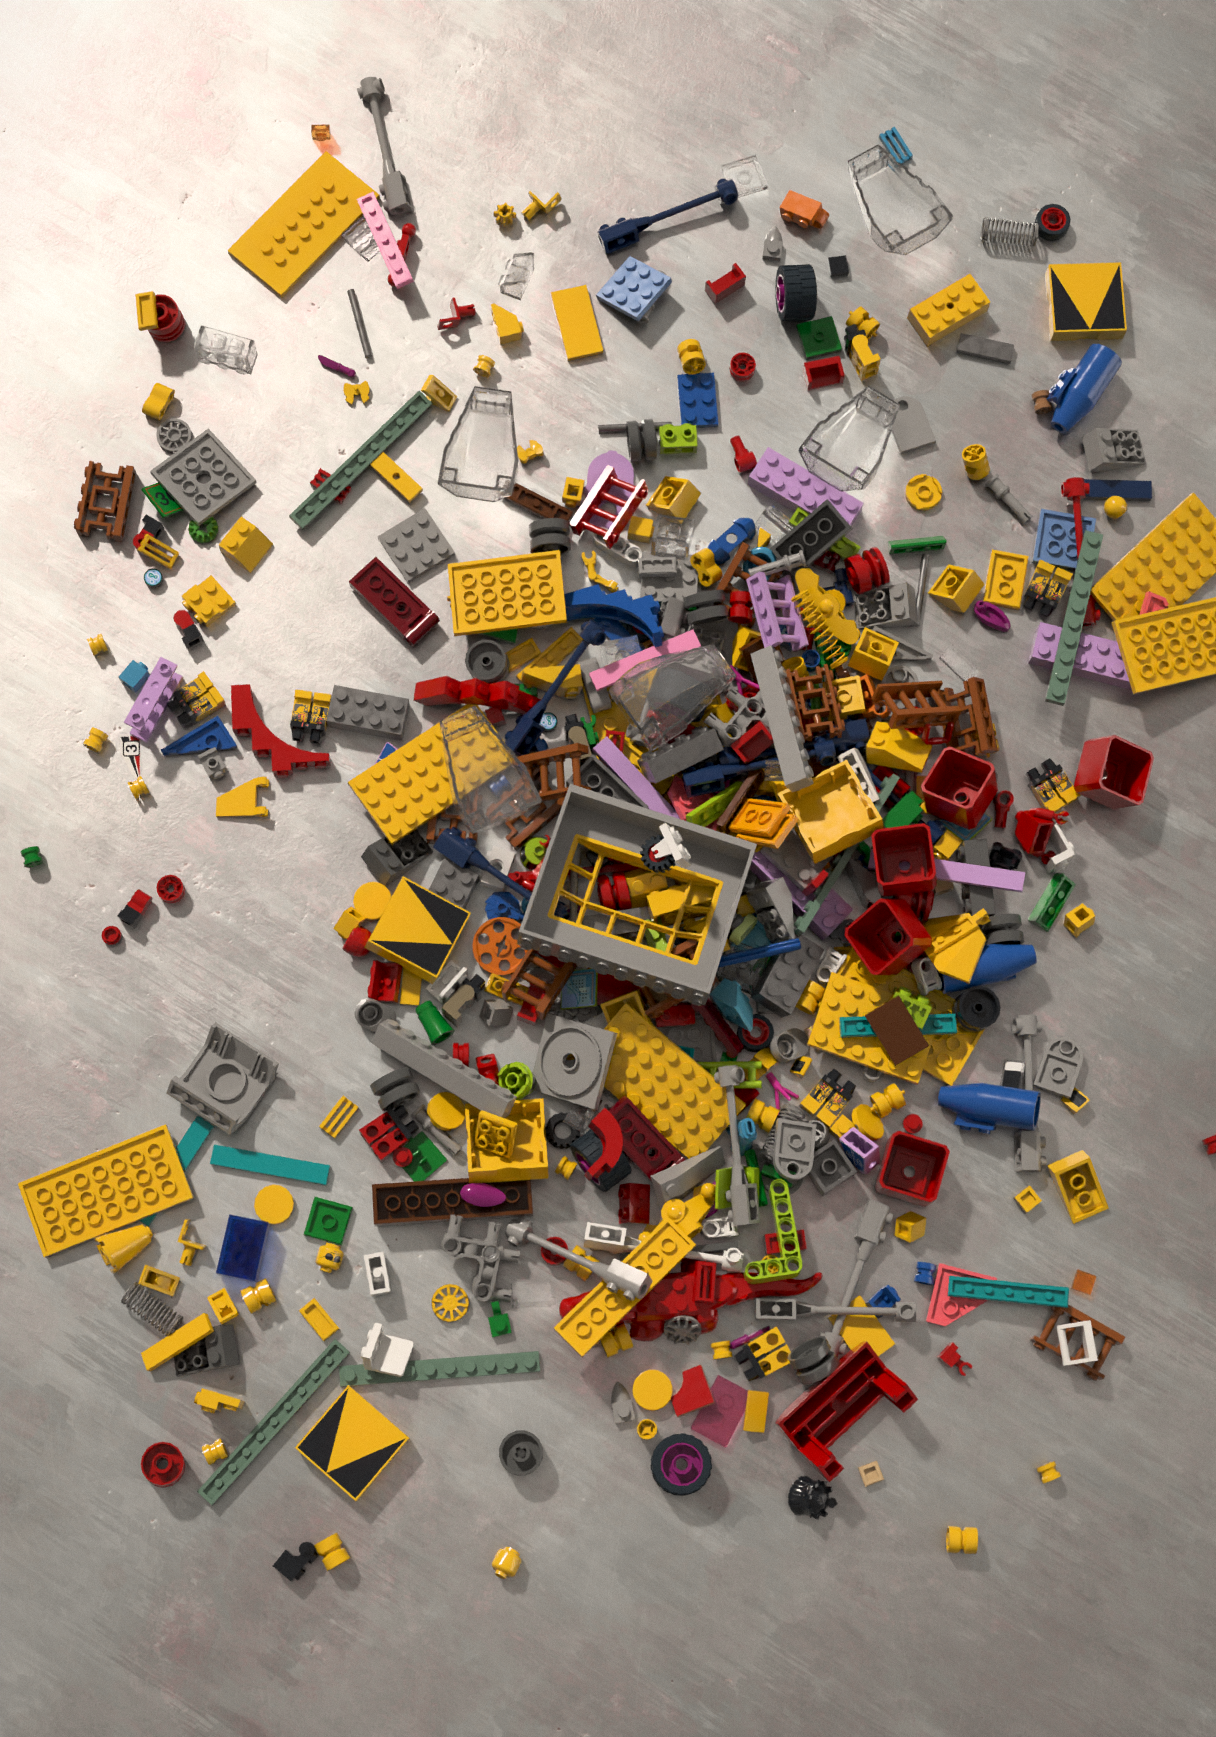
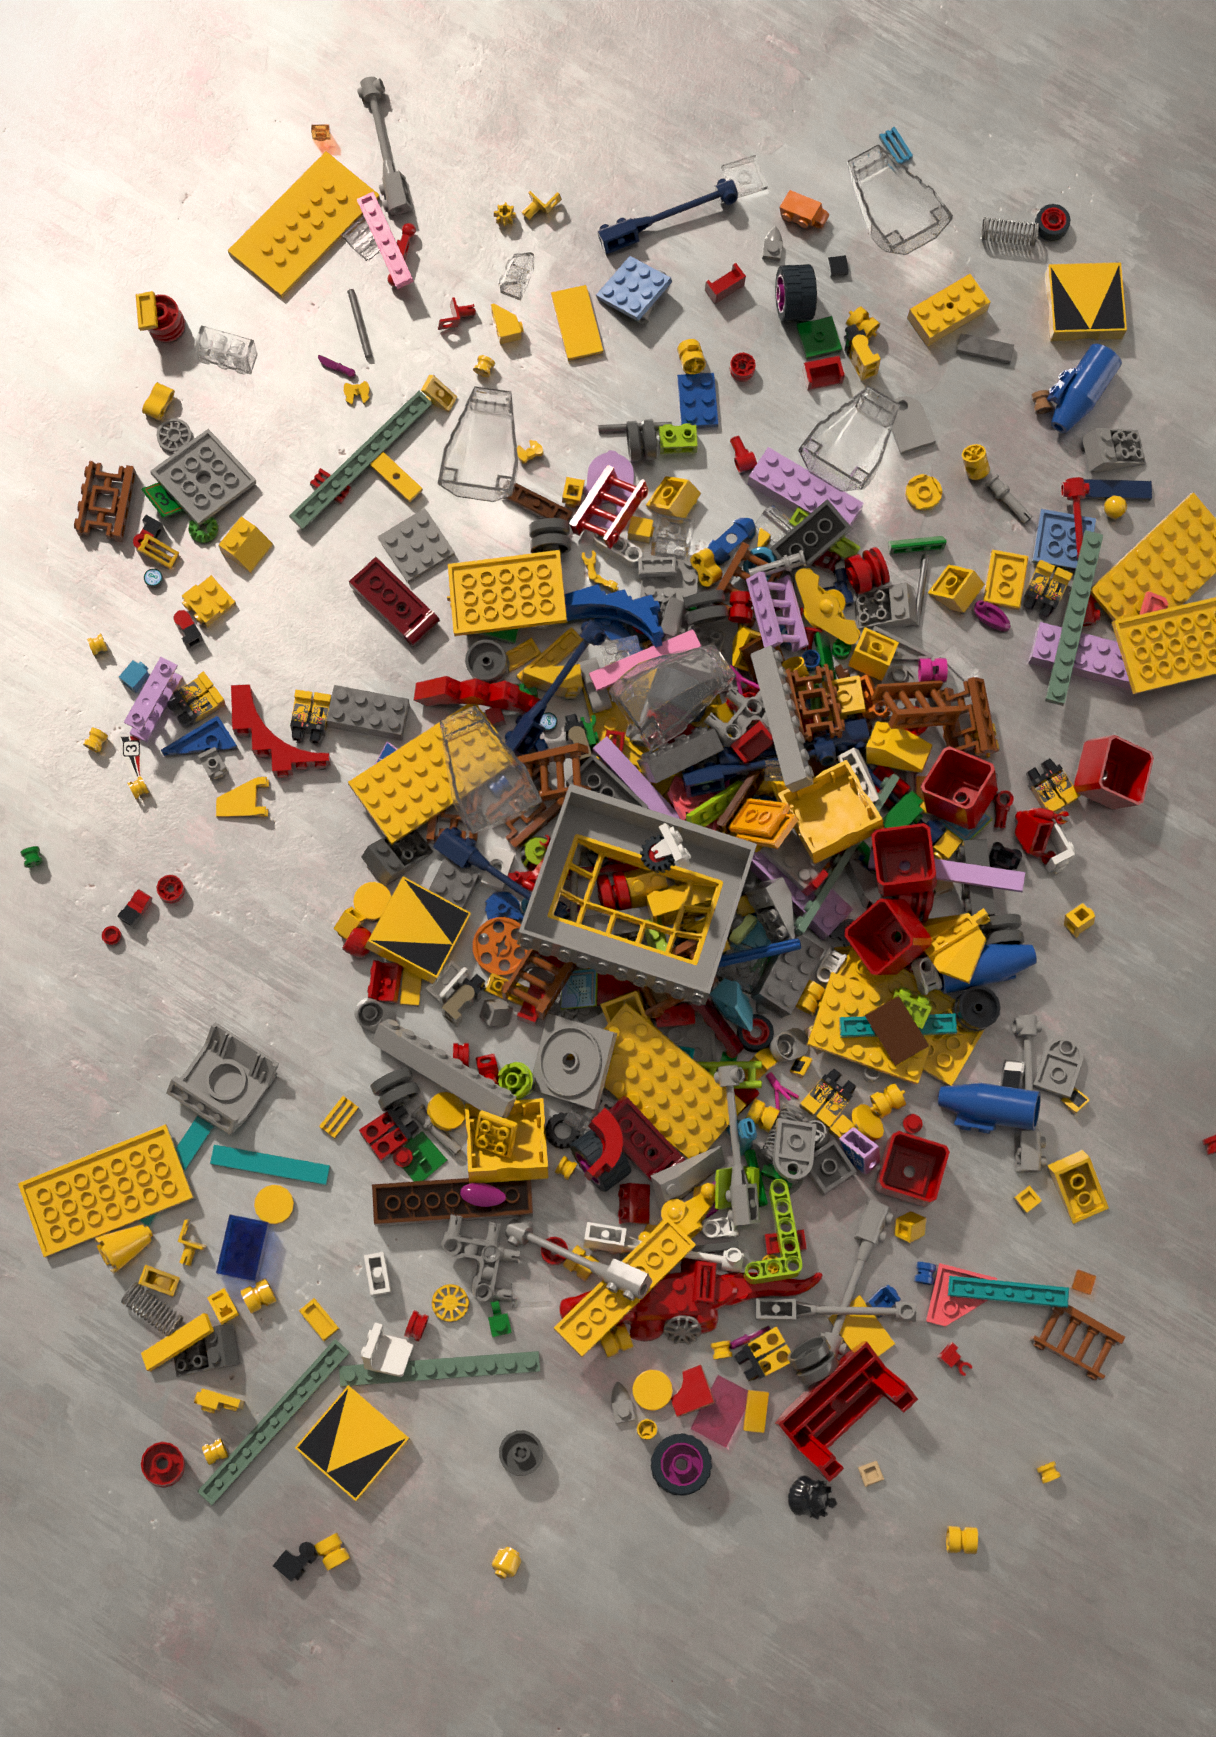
(328, 1221): green tile -> none
(329, 1257): yellow head -> none
(416, 1325): none -> red wheel
(434, 1023): green plant -> none
(842, 659): yellow piece -> none
(925, 669): none -> dark pink wheel
(937, 740): red piece -> none
(1052, 901): green slope -> none
(1087, 1339): white tile -> none

